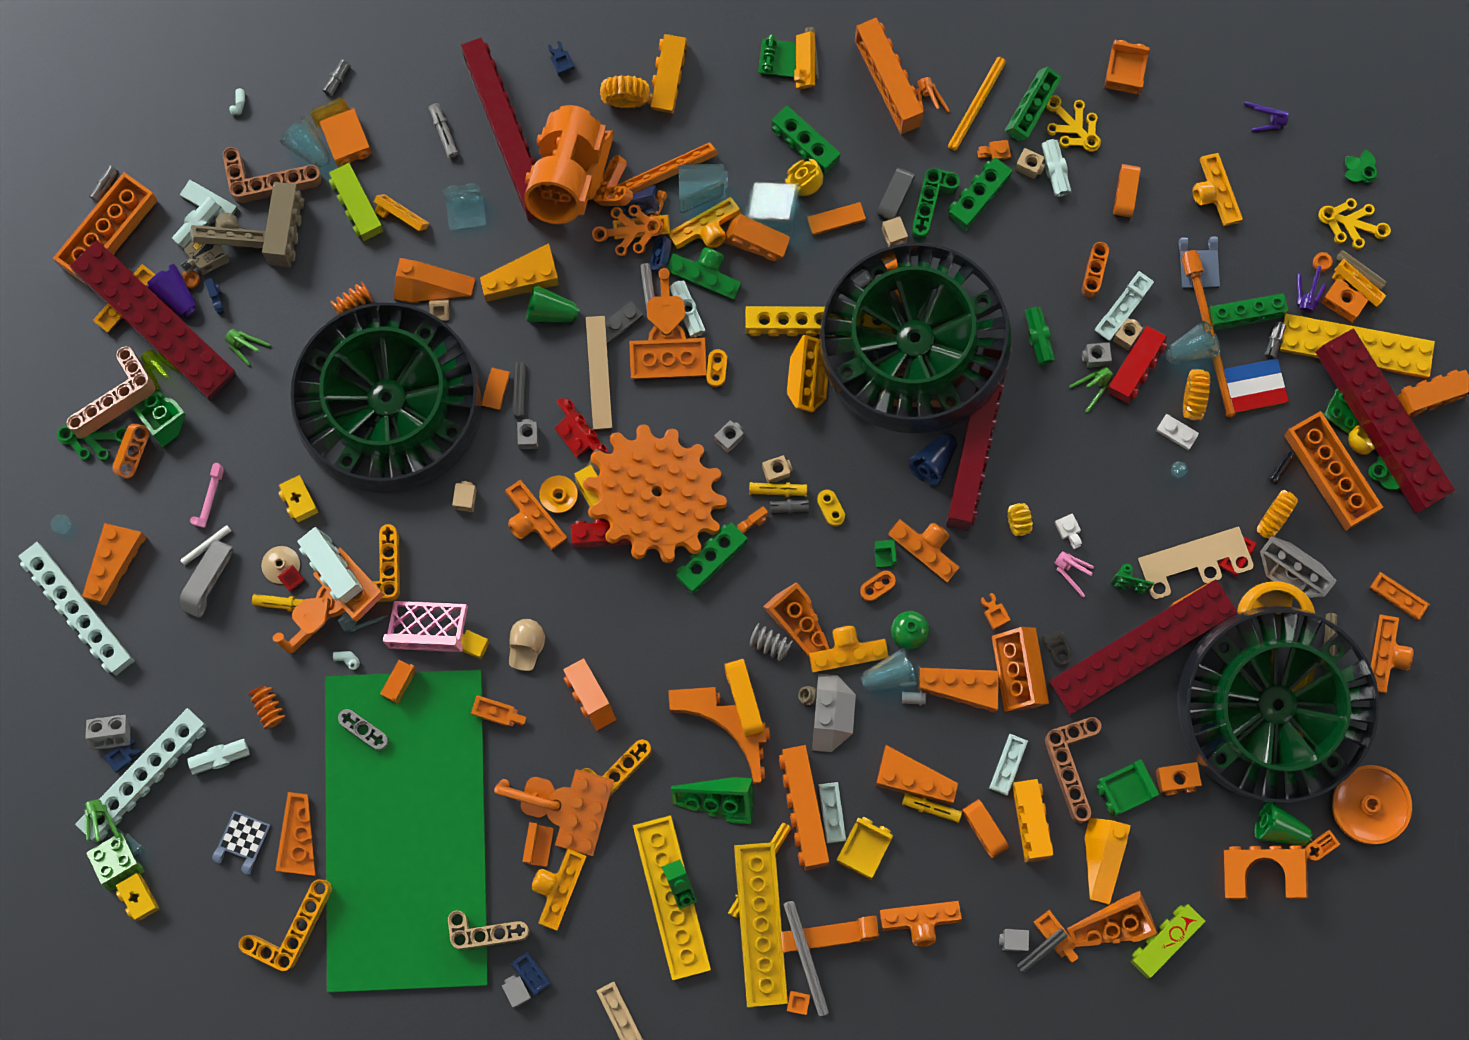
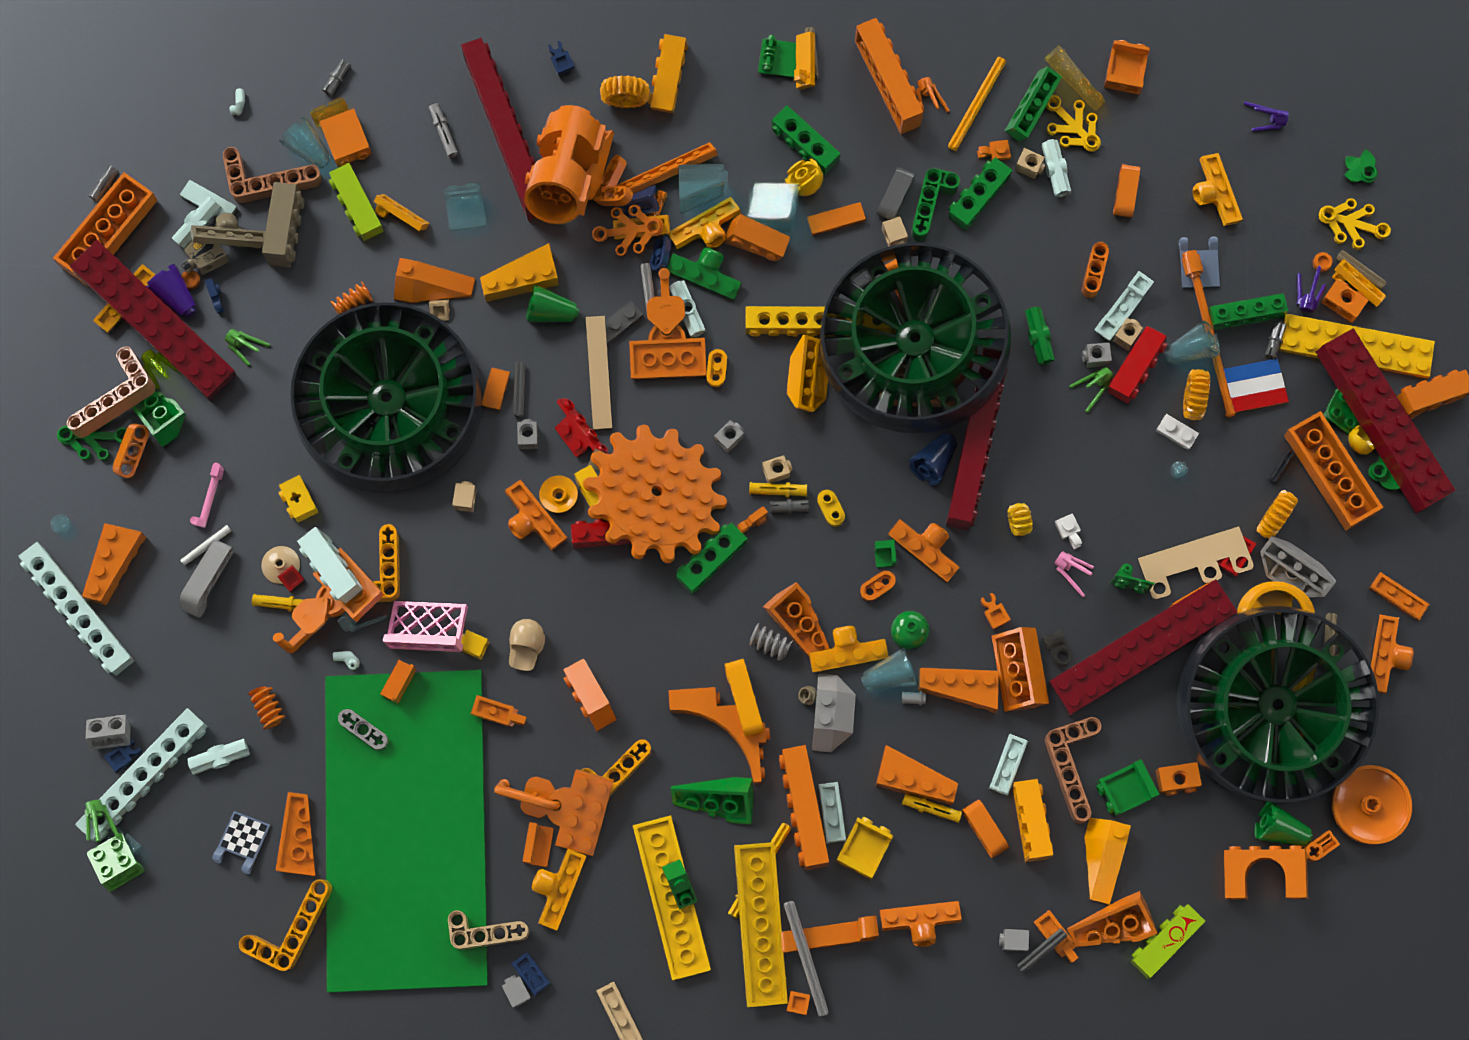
(146, 903): yellow brick -> none
(1074, 77): none -> clear yellow wing

